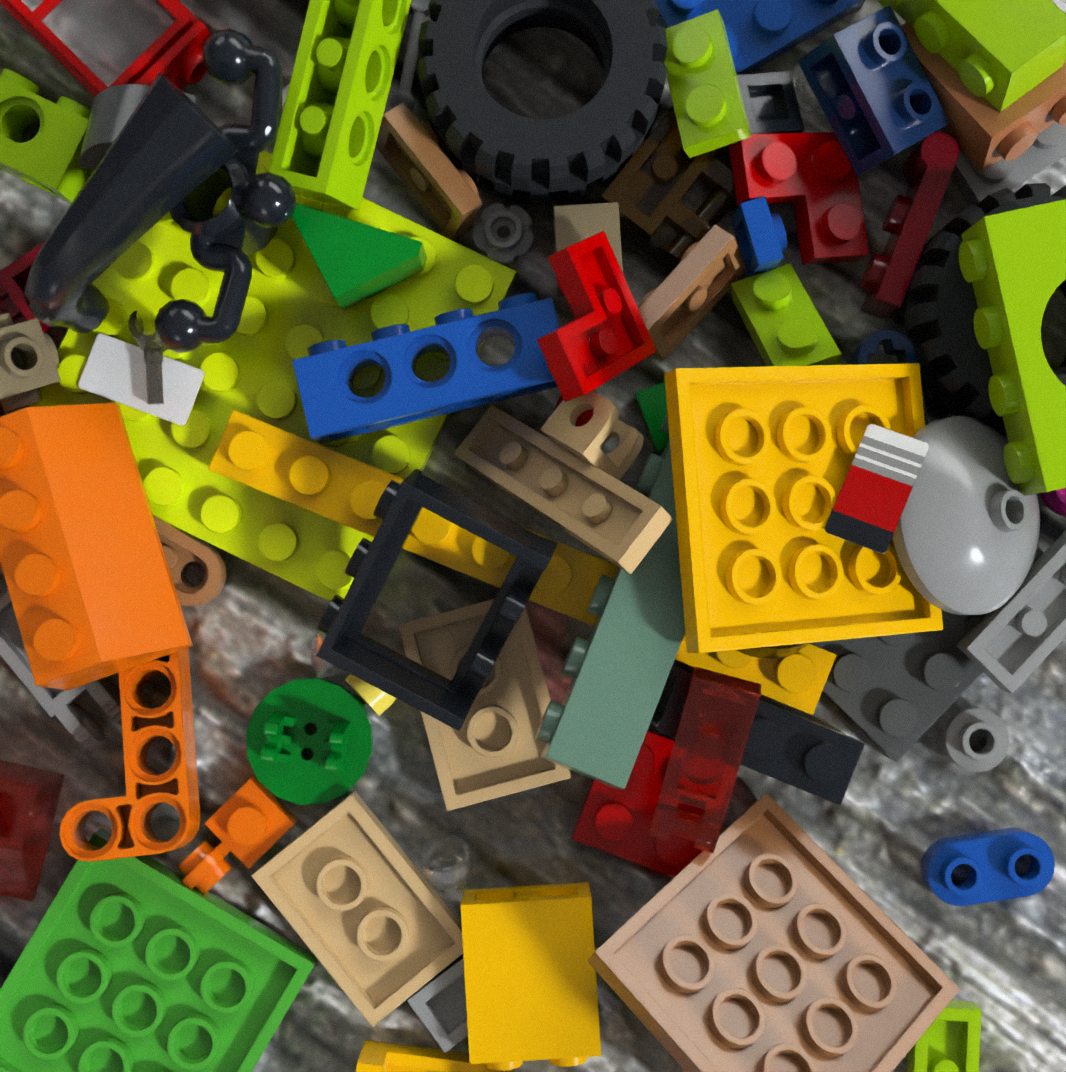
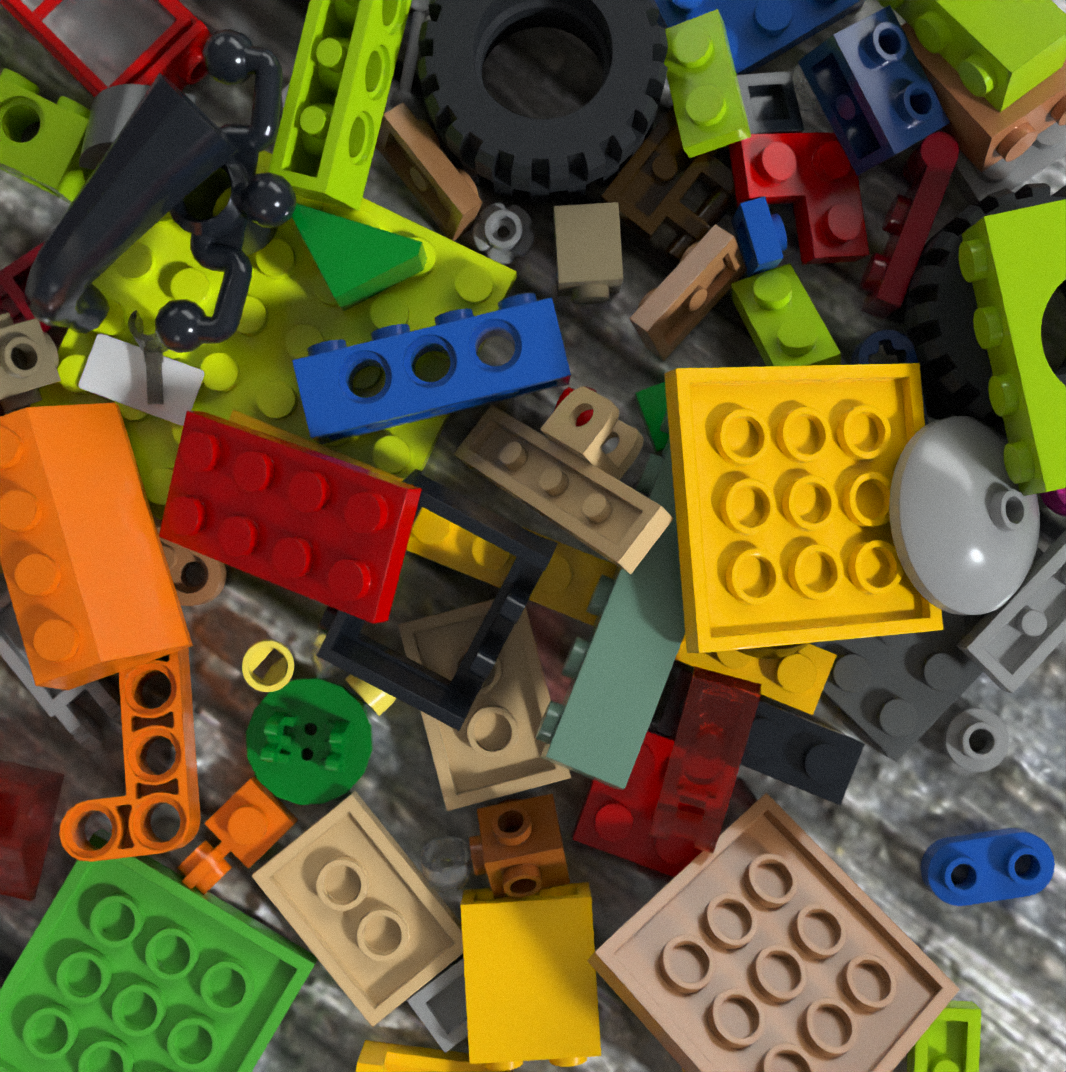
(277, 675): none -> light yellow hinge
(290, 515): none -> red plate
(520, 847): none -> dark orange brick
(607, 323): red plate -> none
(876, 488): sticker -> none

